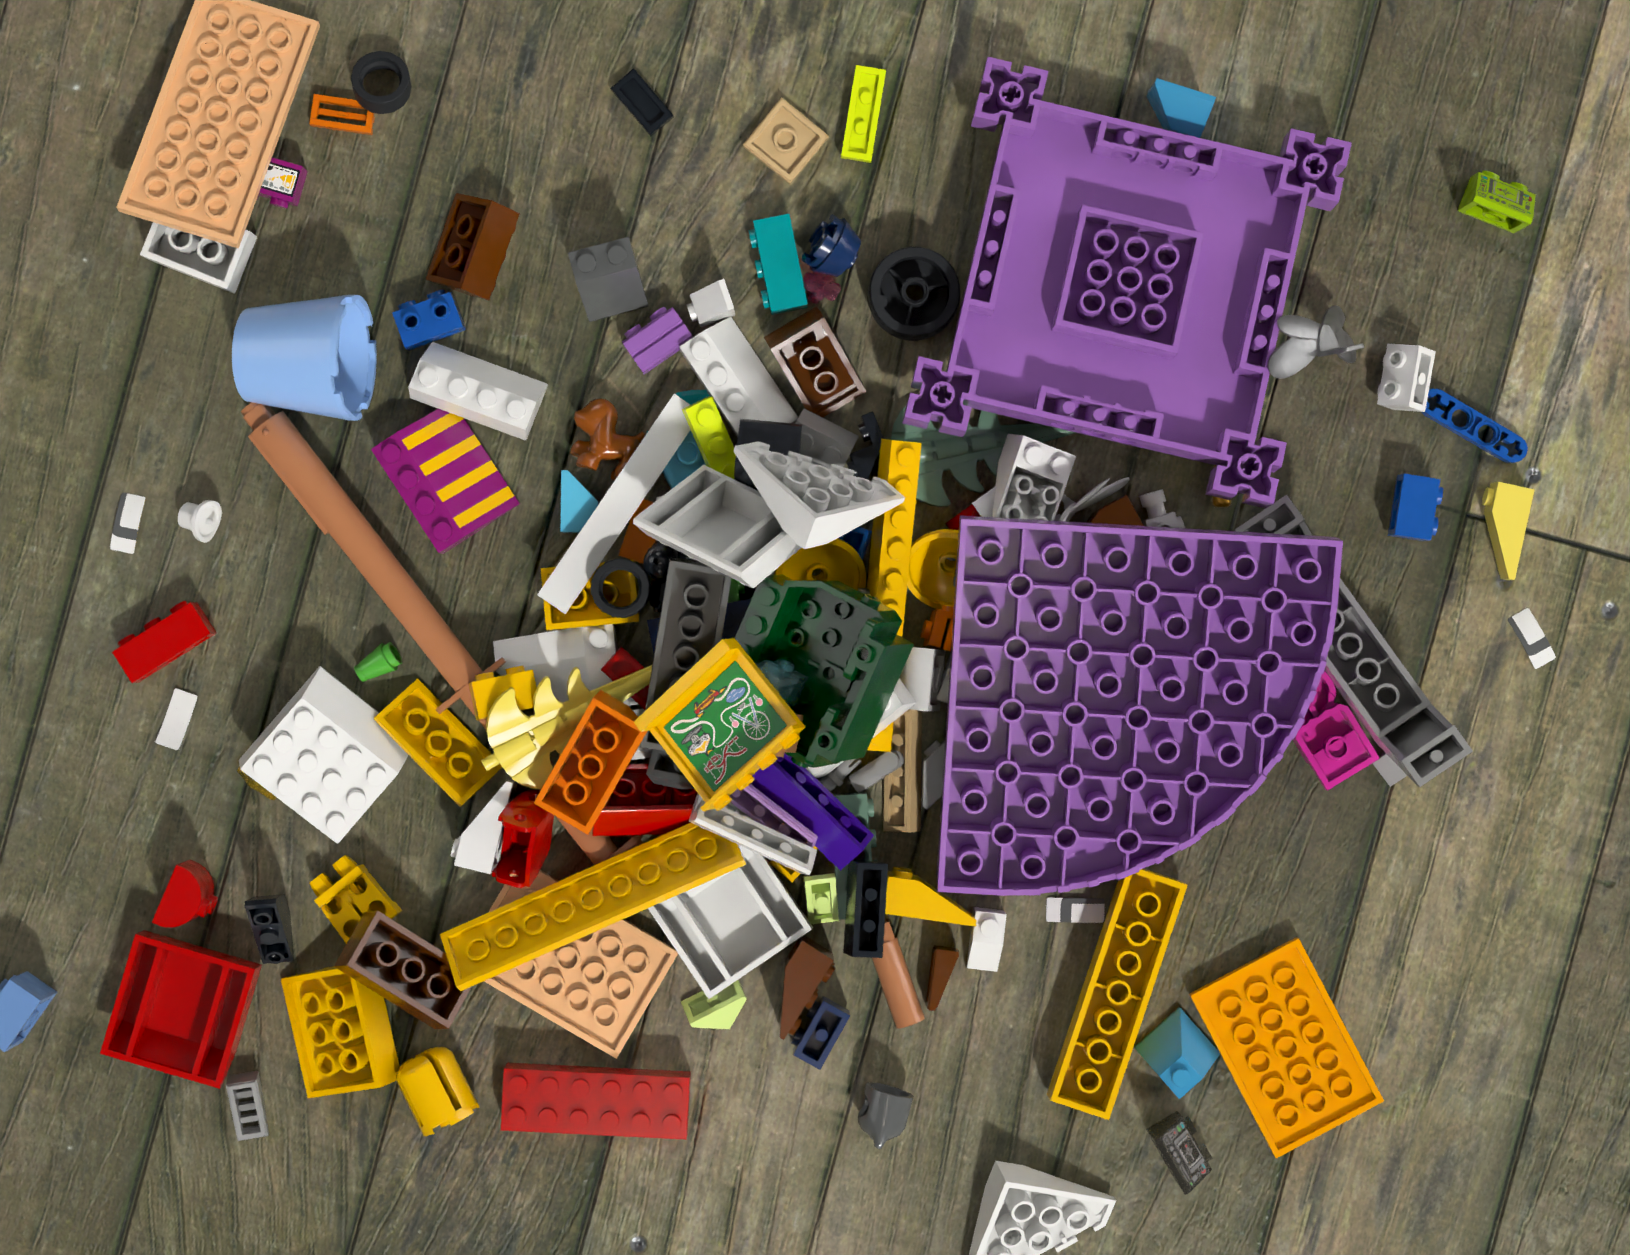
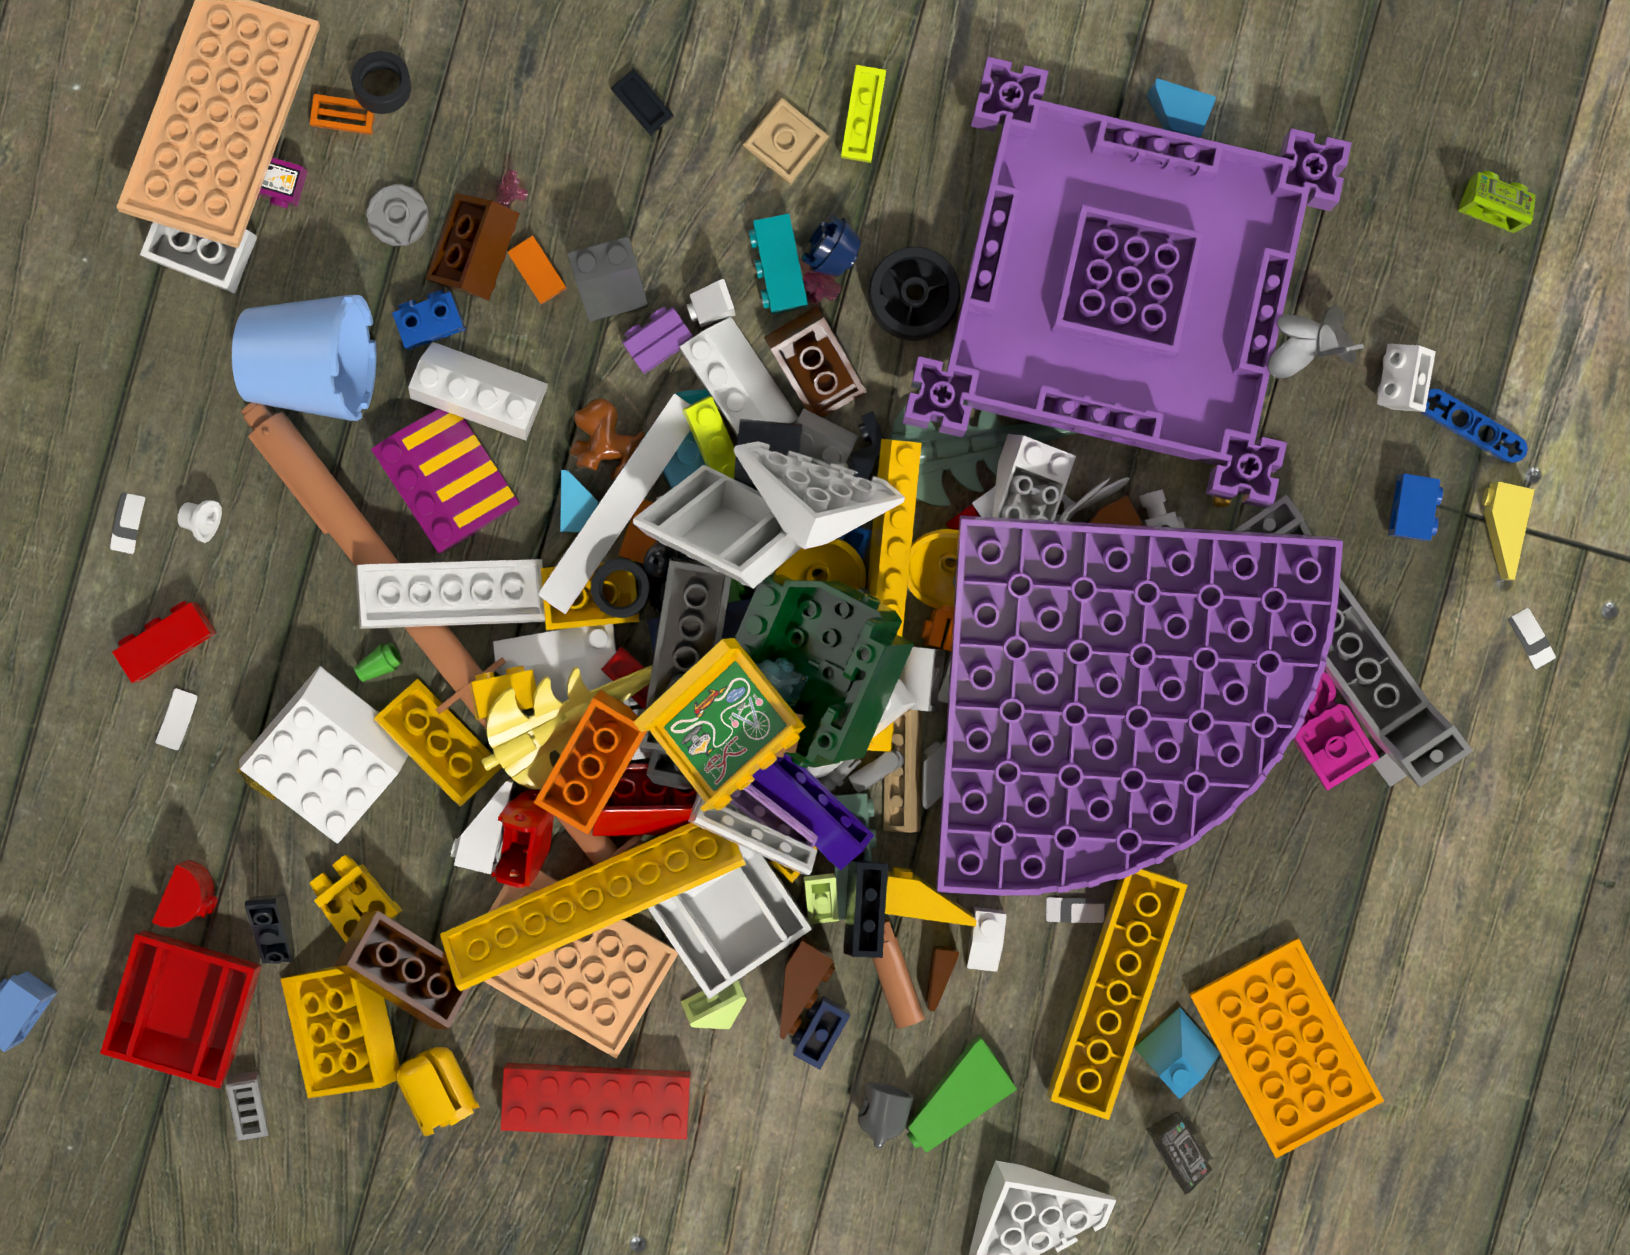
(397, 215): none -> light grey tile
(449, 593): none -> white plate
(509, 190): none -> clear pink plant
(536, 270): none -> orange tile
(961, 1096): none -> bright green slope

